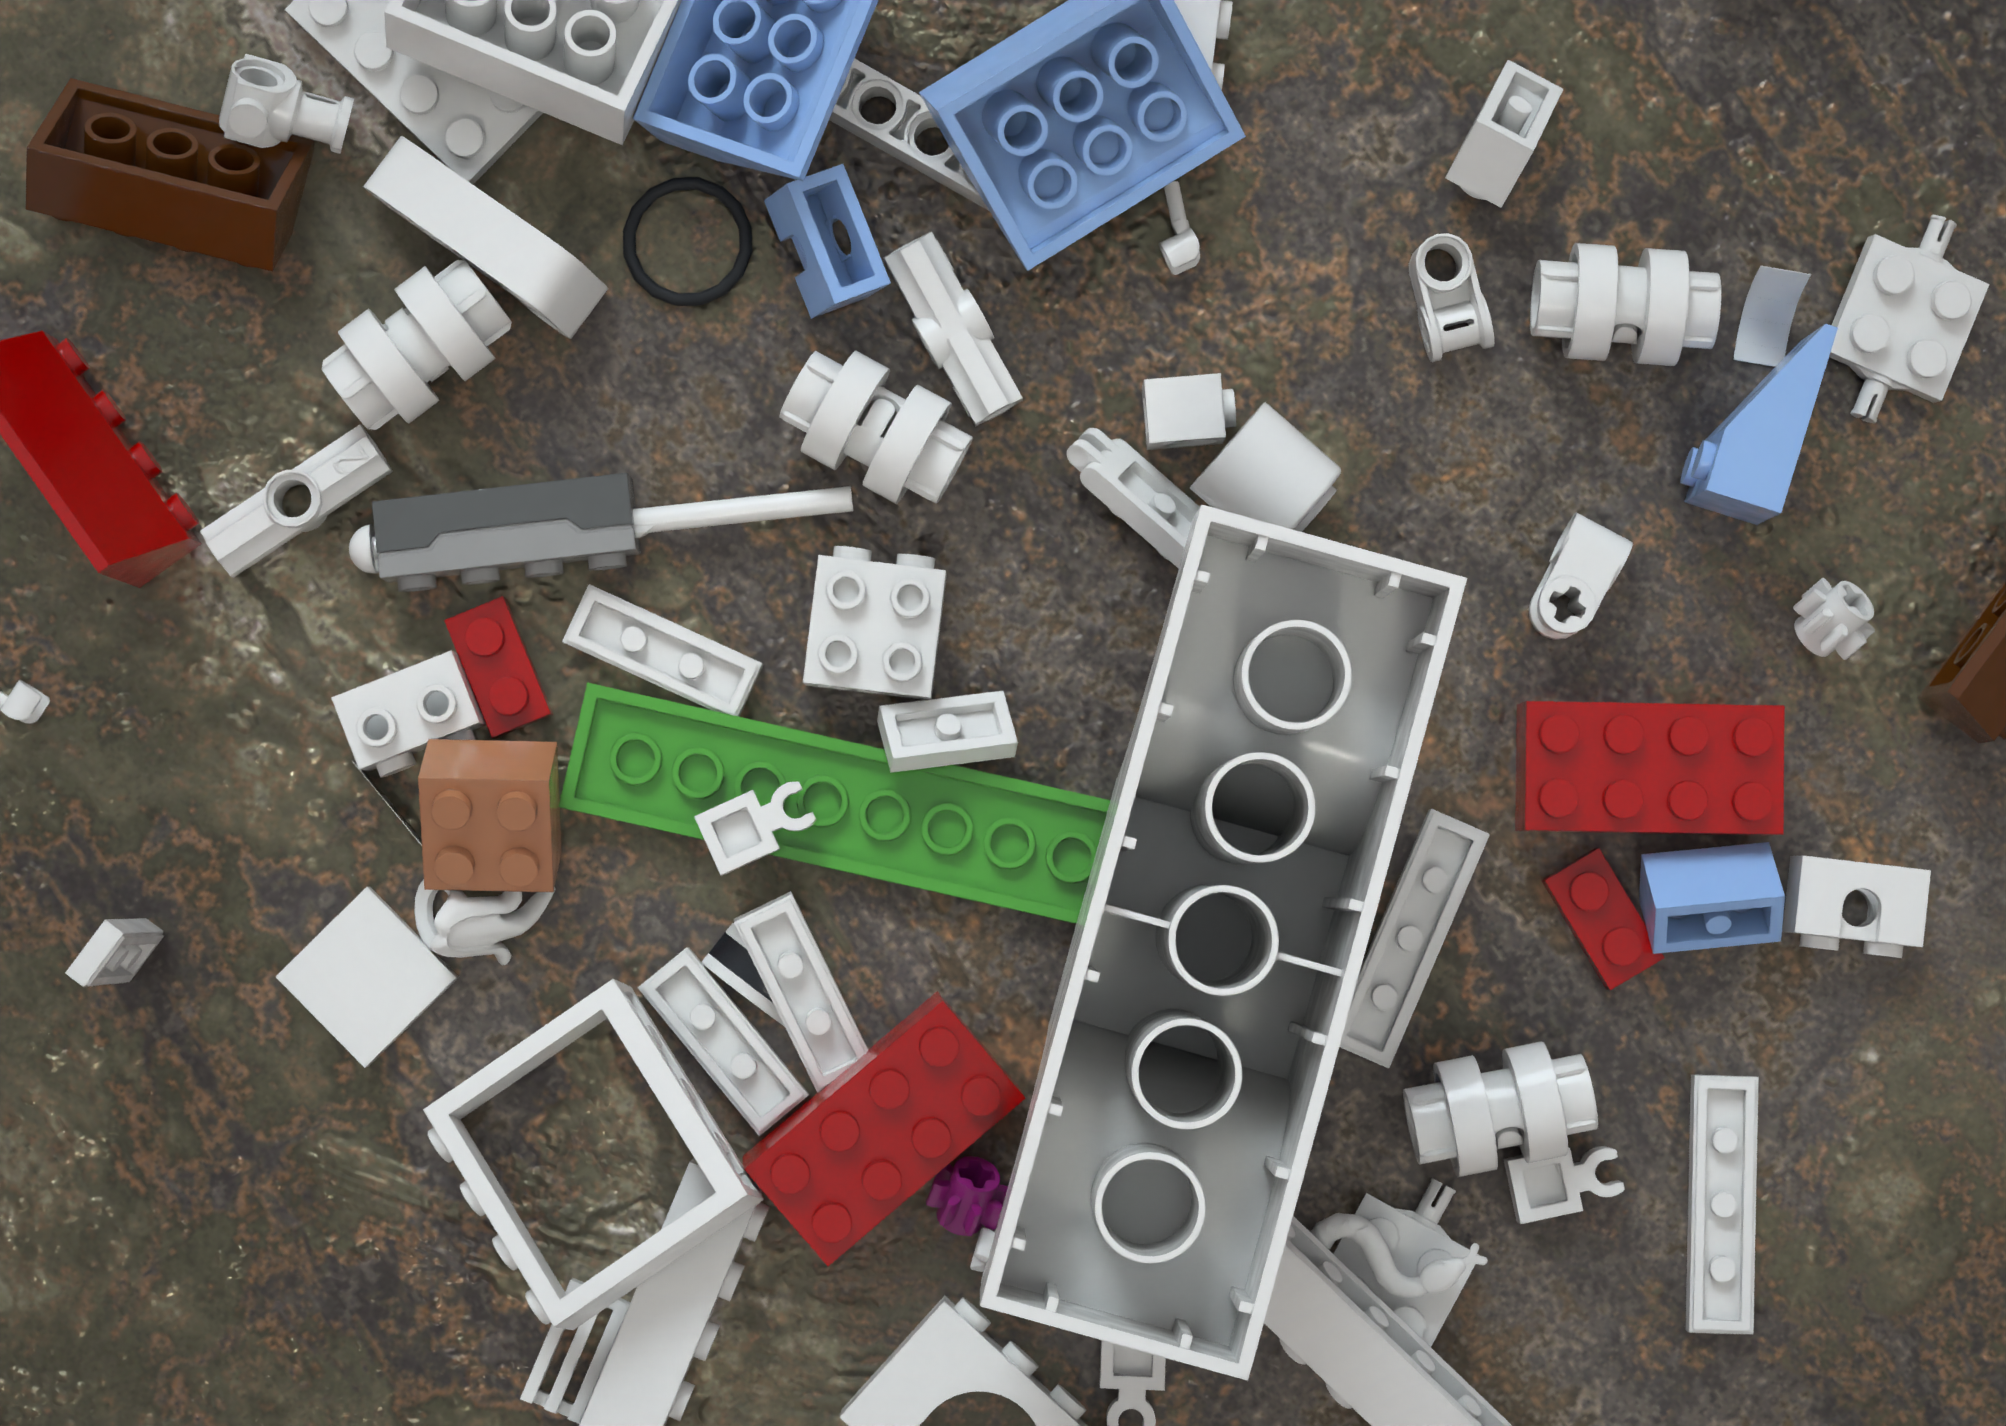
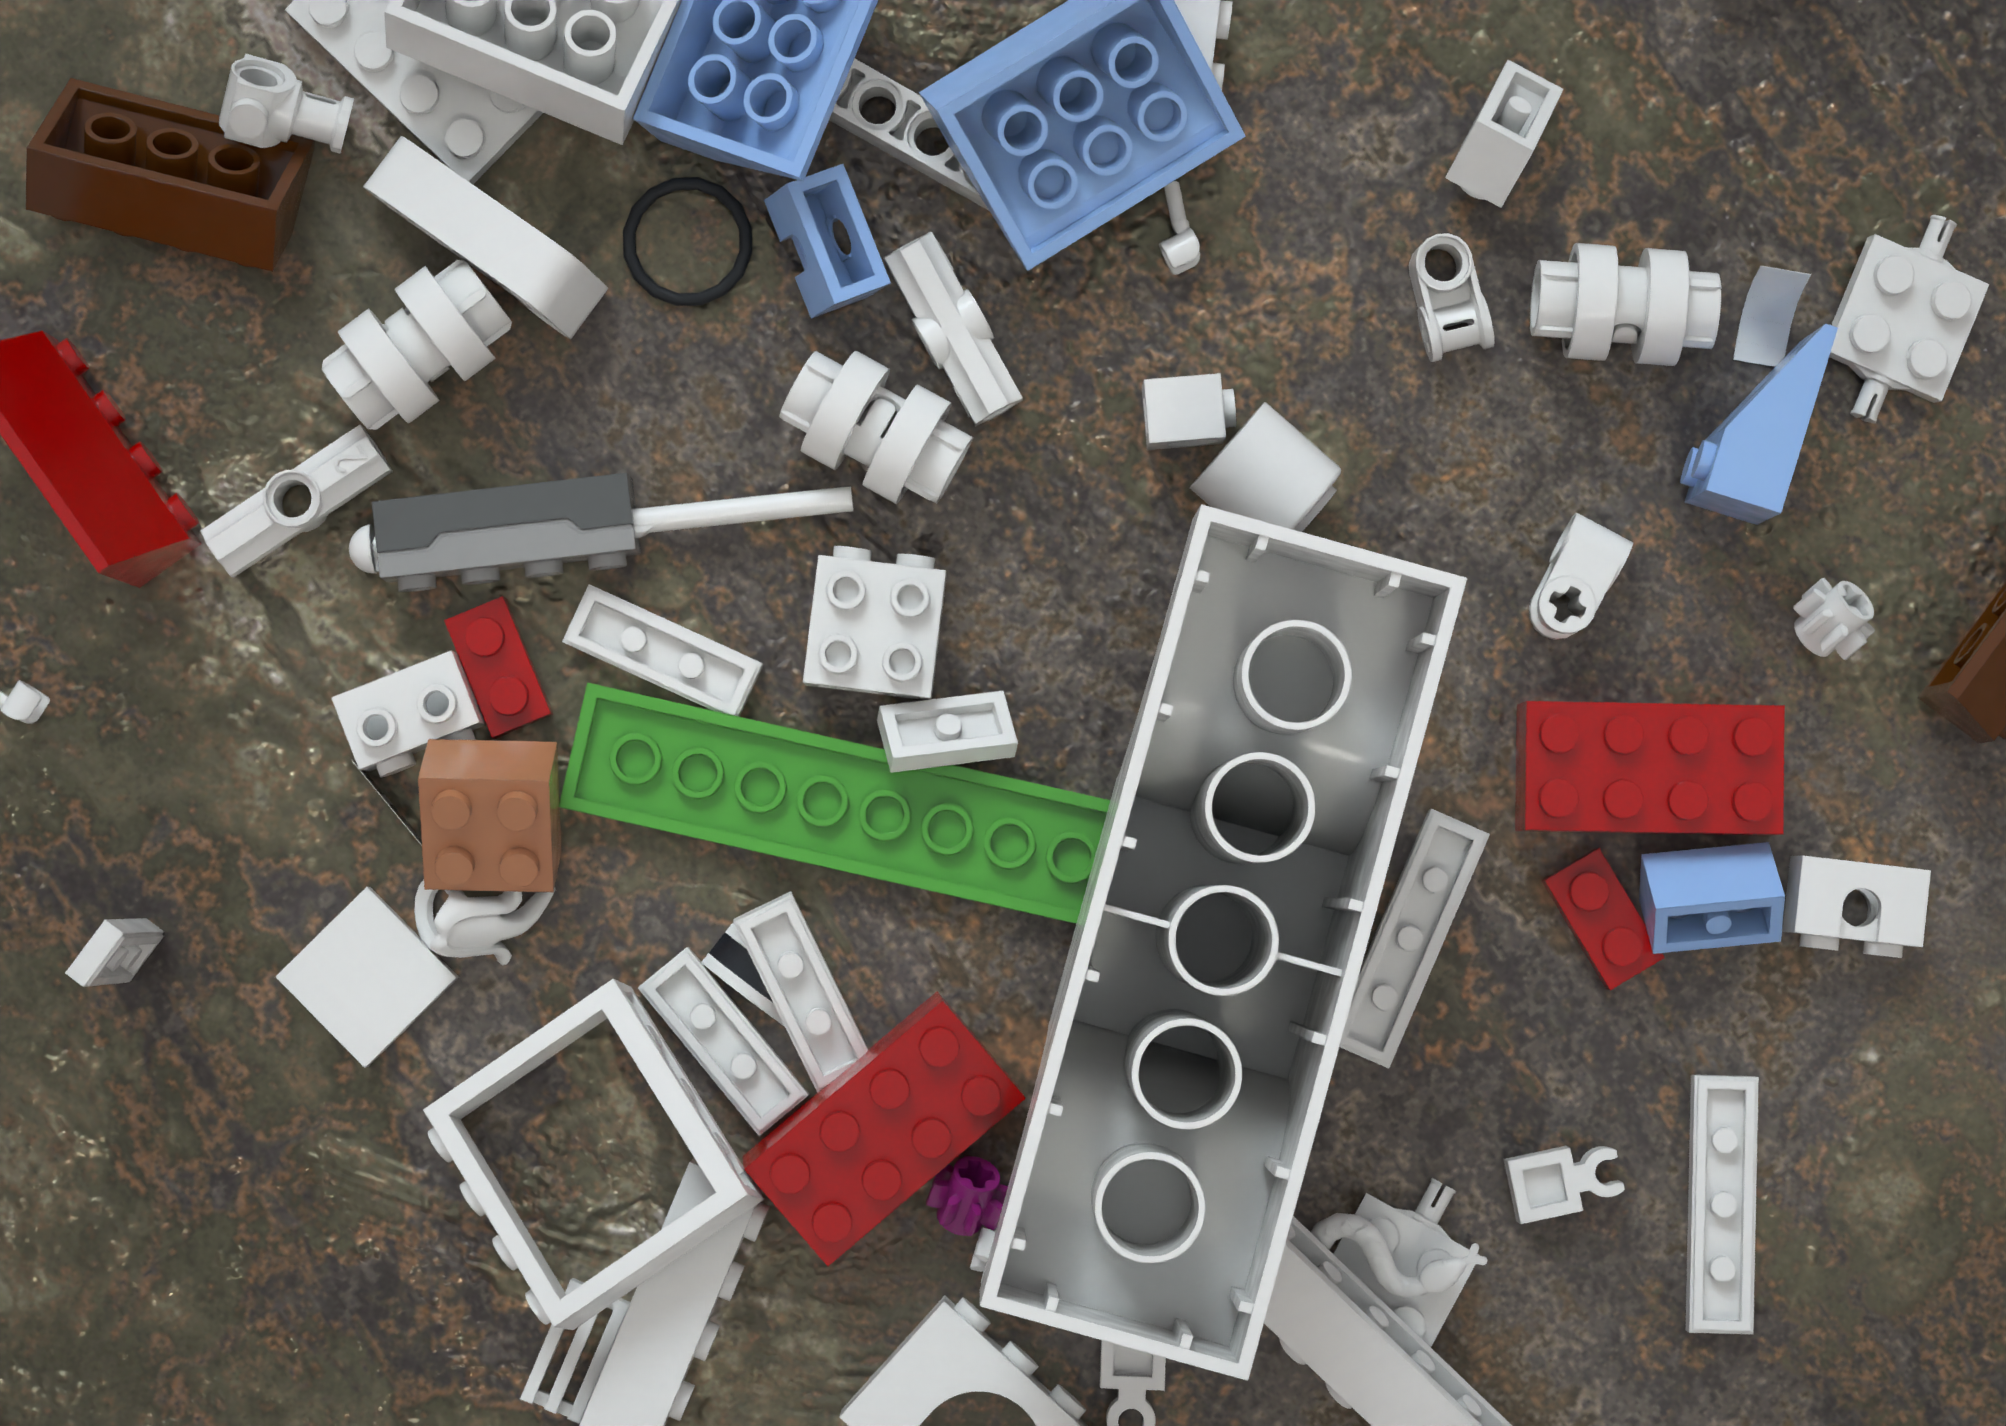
(743, 829): white plate -> none
(1134, 491): white hinge -> none
(1524, 1104): white piece -> none

